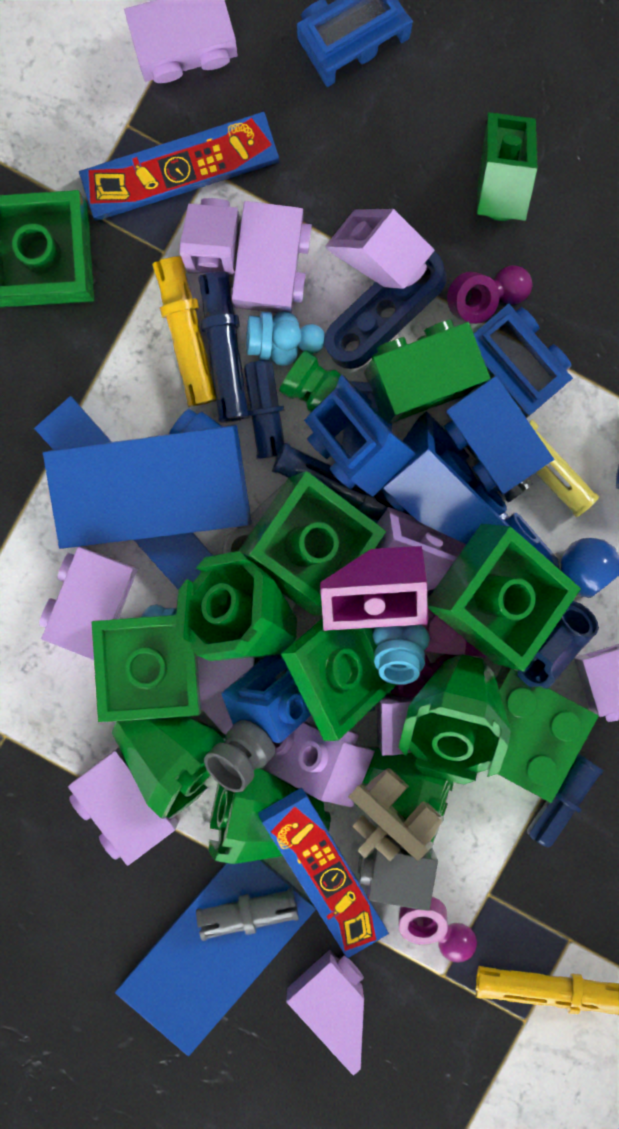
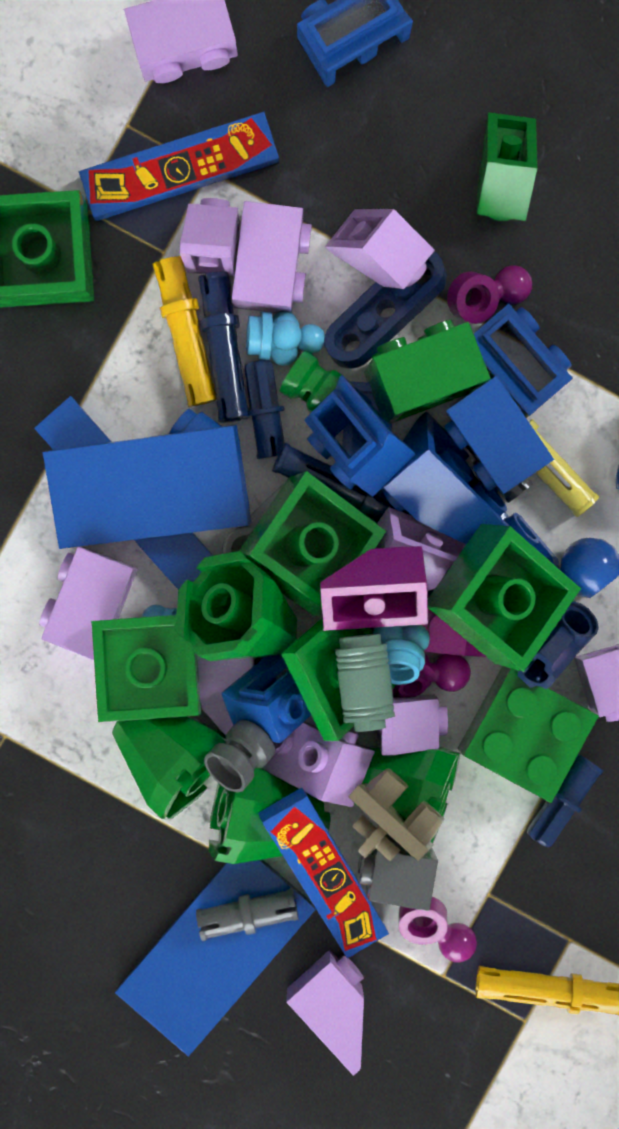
(118, 809): lavender brick -> none
(365, 682): none -> sand green head
(457, 723): green cone -> none

